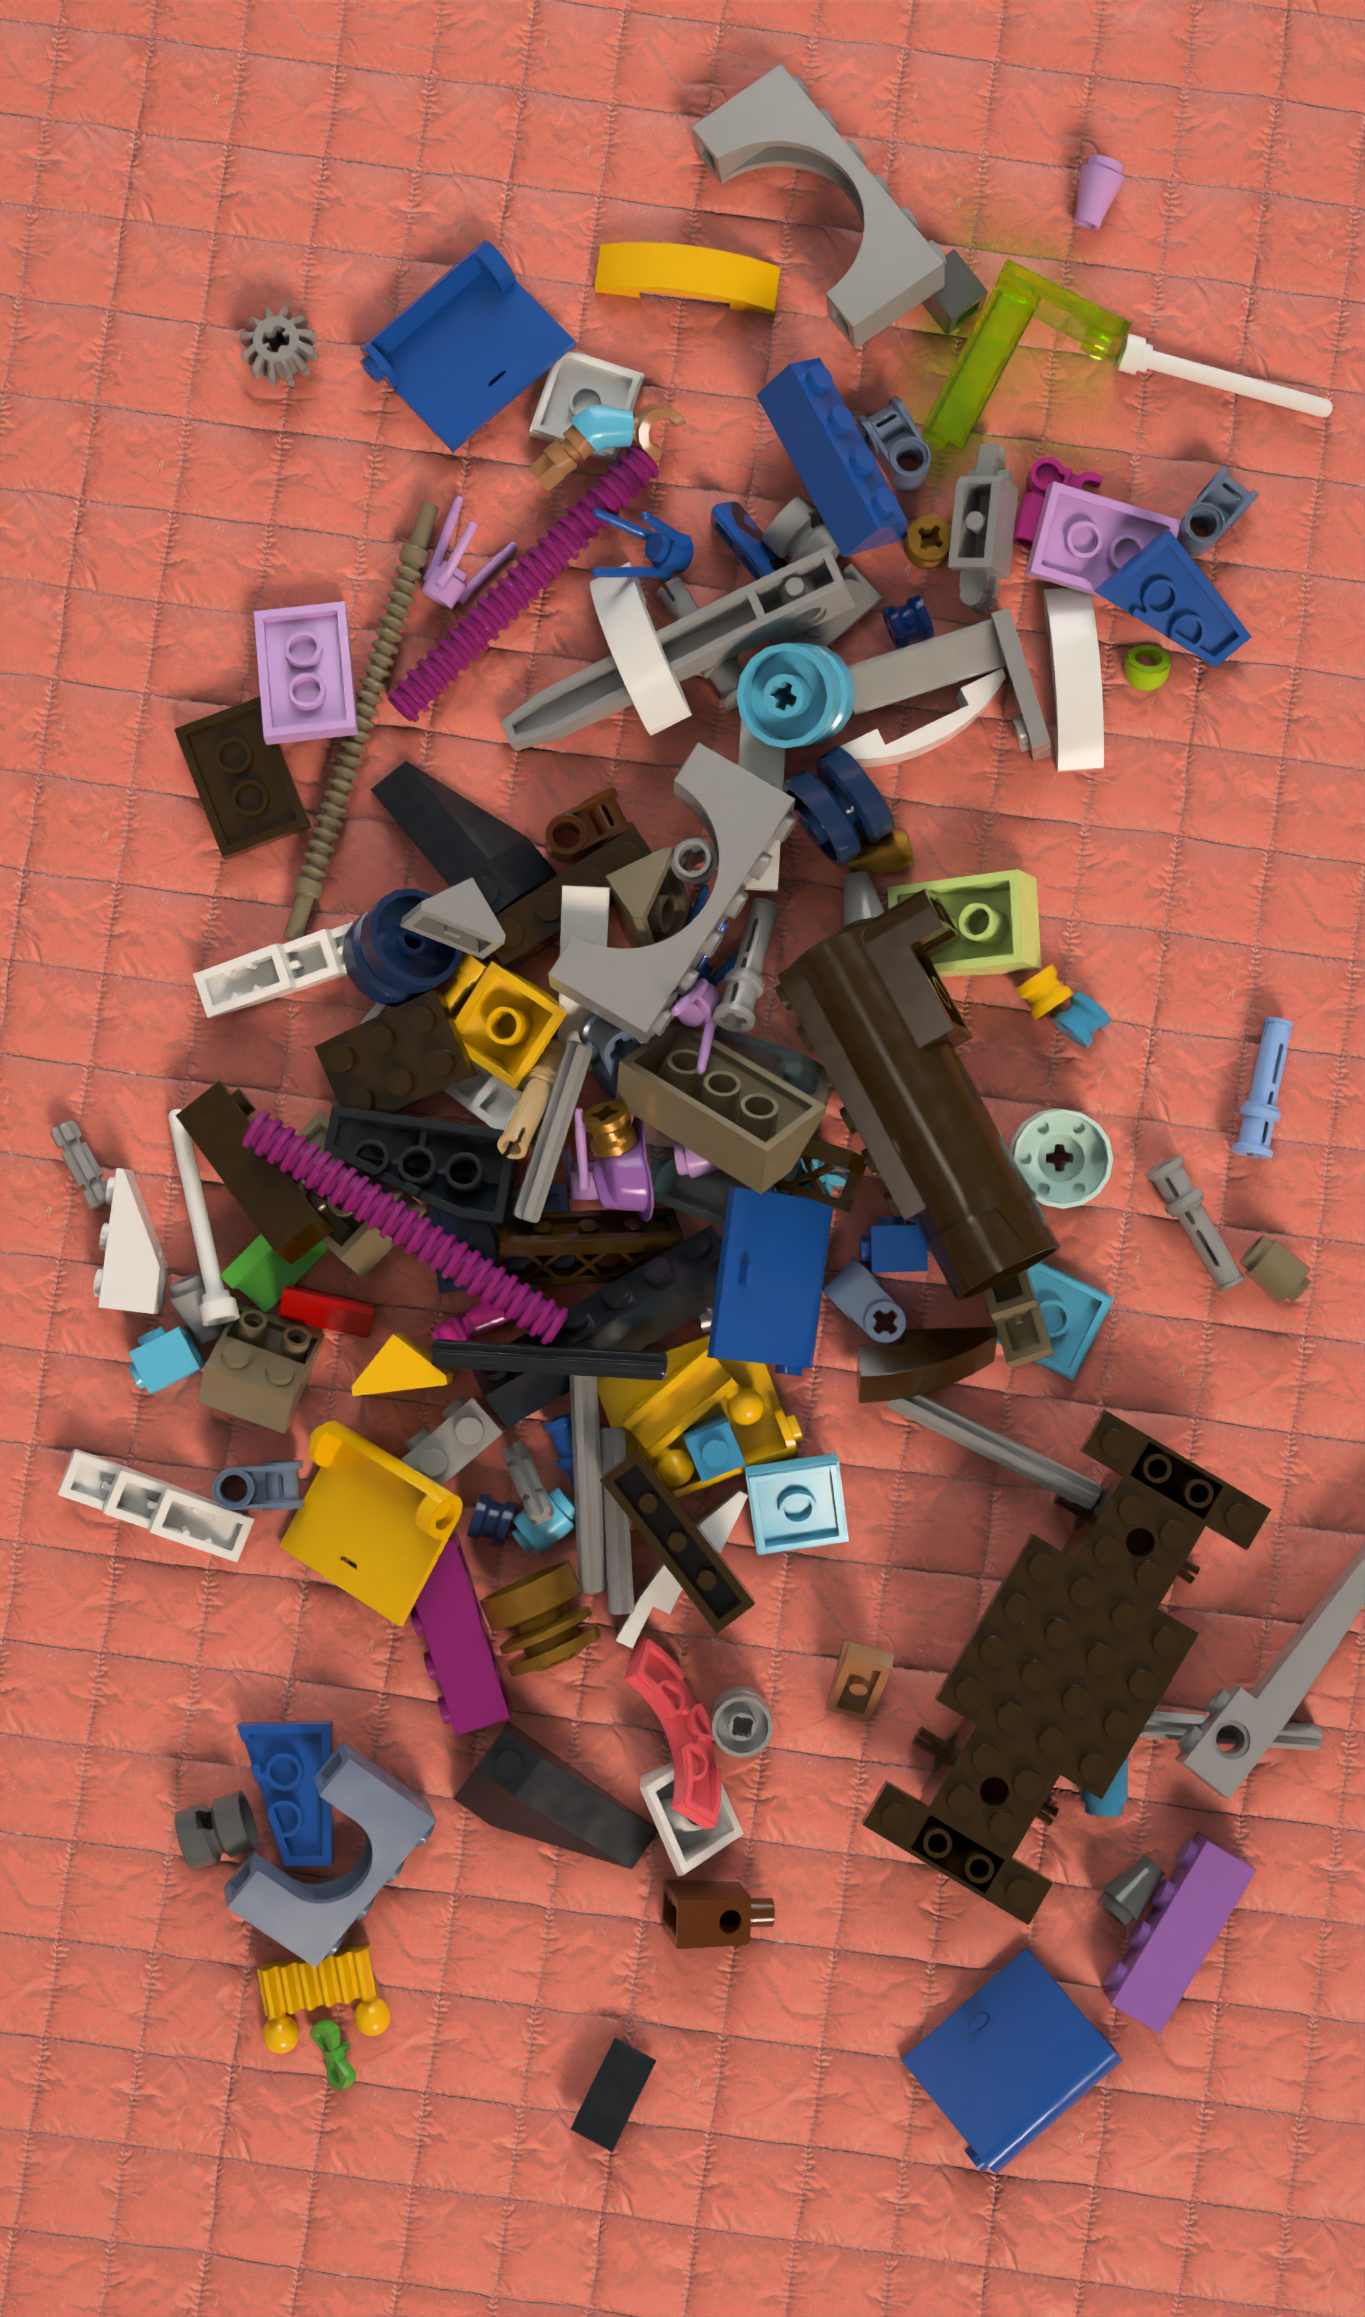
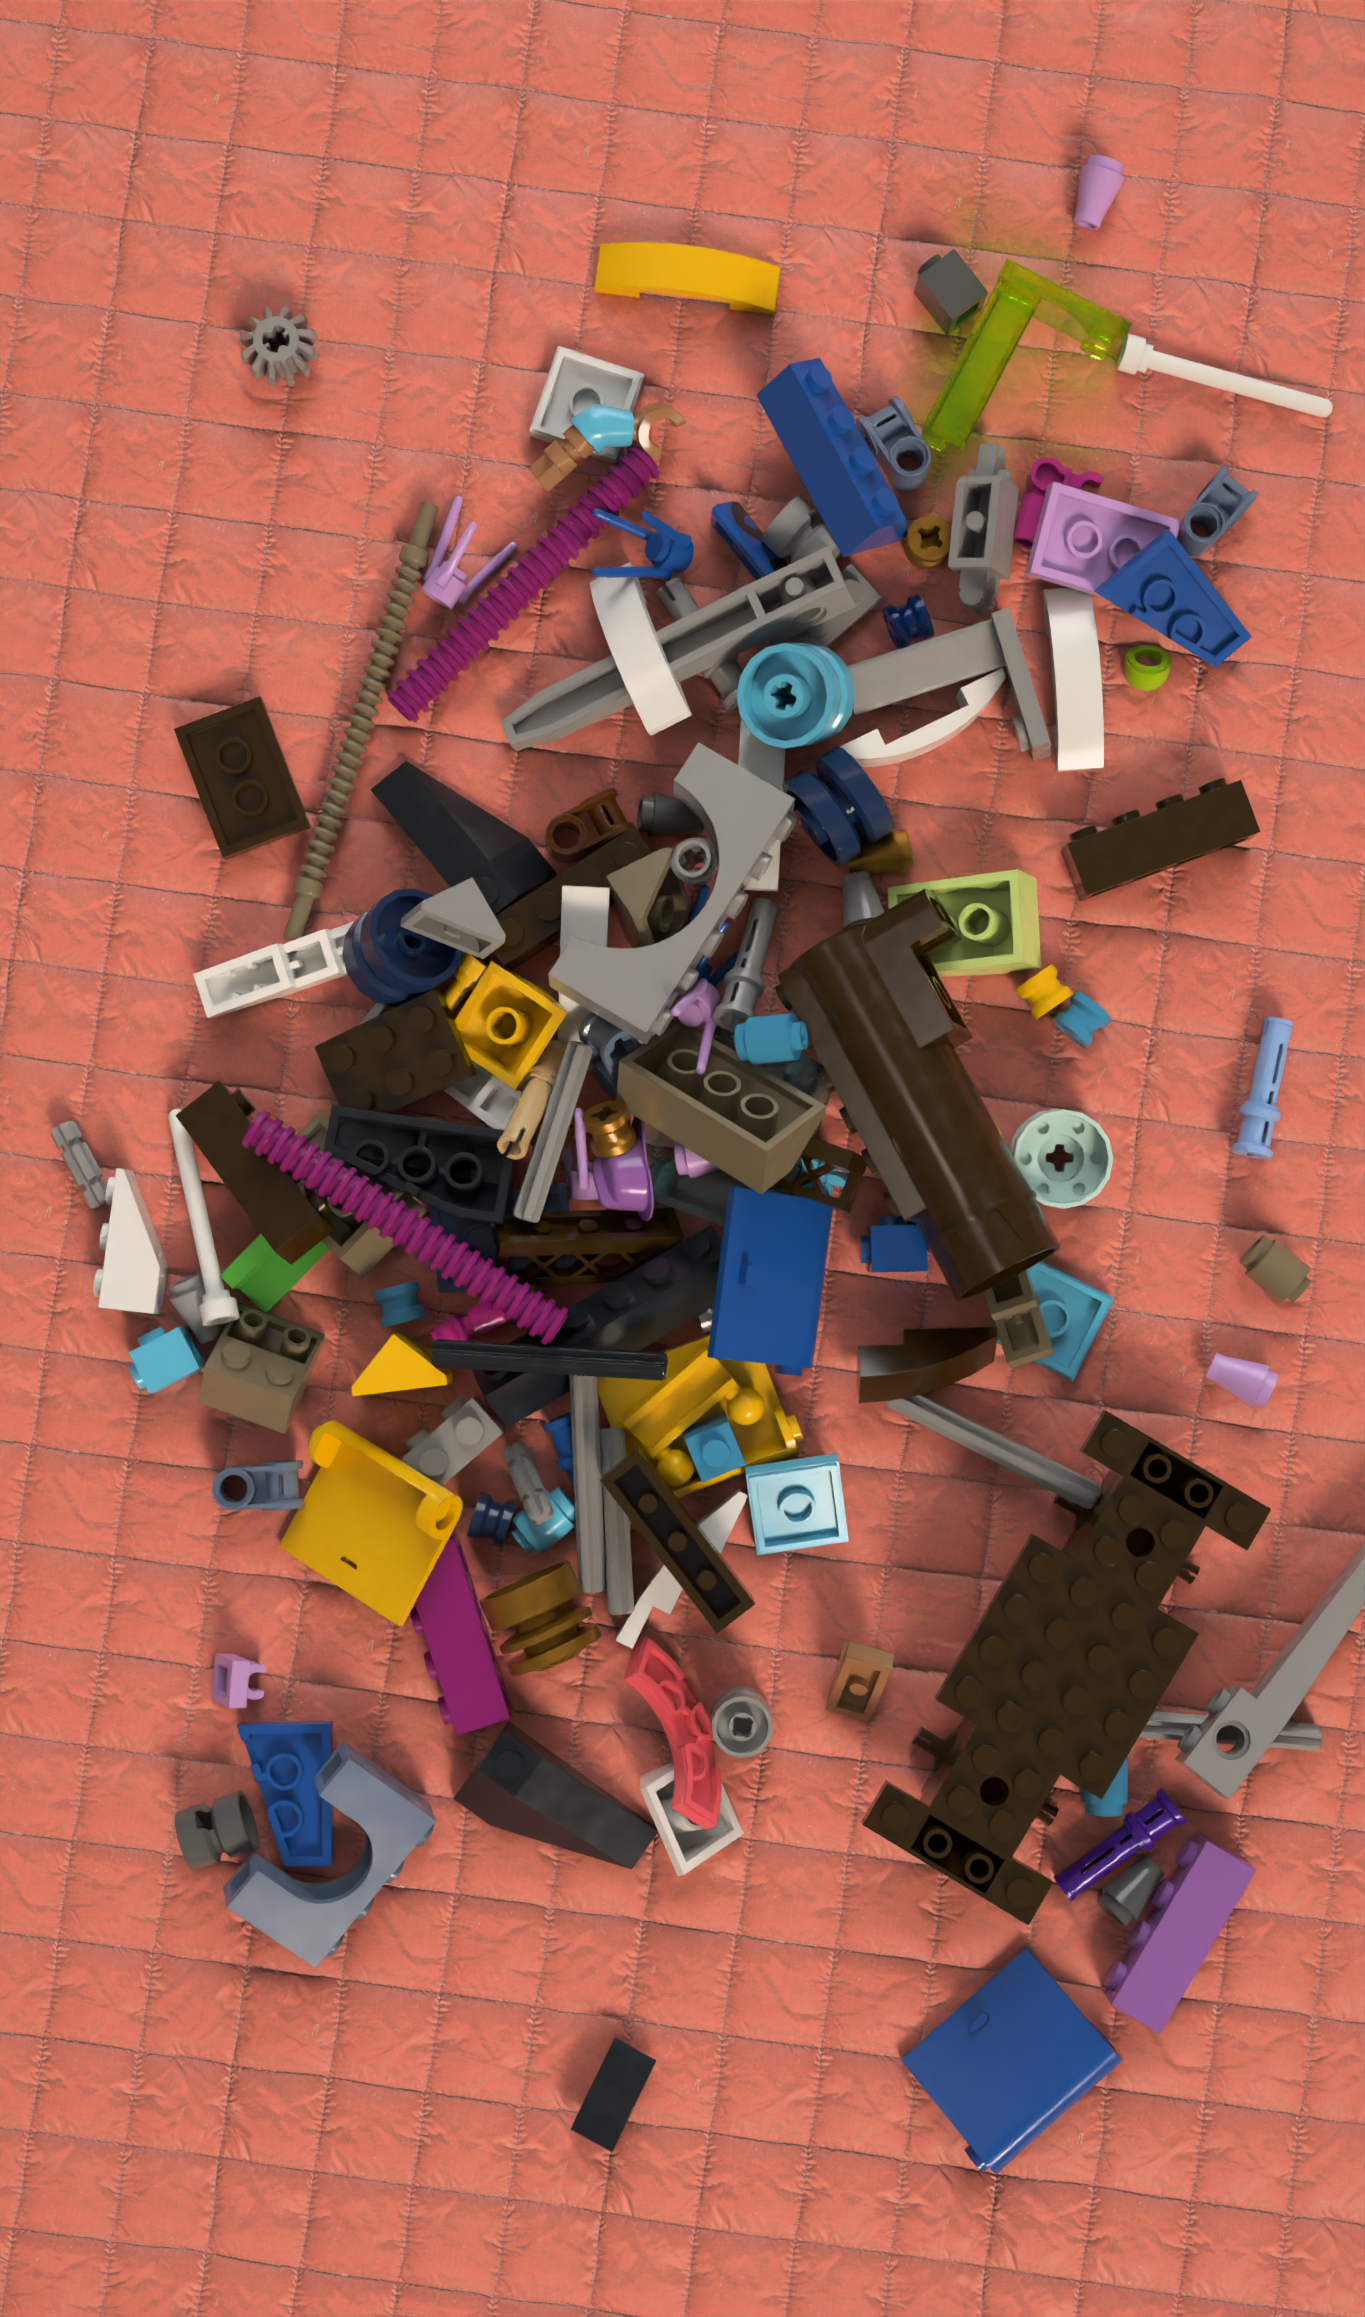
(155, 1505): white slope -> none
(232, 1680): none -> lavender tile
(297, 1985): yellow gear -> none
(305, 673): lavender plate -> none
(327, 1310): red slope -> none
(339, 2071): bright green piece -> none
(399, 1304): none -> dark azure wheel
(466, 346): blue door -> none
(666, 816): none -> dark grey cone
(695, 1912): reddish brown torso -> none
(770, 1038): none -> dark azure brick
(781, 126): light grey arch -> none
(860, 1297): sand blue piece -> none
(1075, 1881): none -> dark purple pin
(1159, 840): none -> dark brown brick
(1185, 1203): light grey pin -> none
(1244, 1379): none -> lavender cone

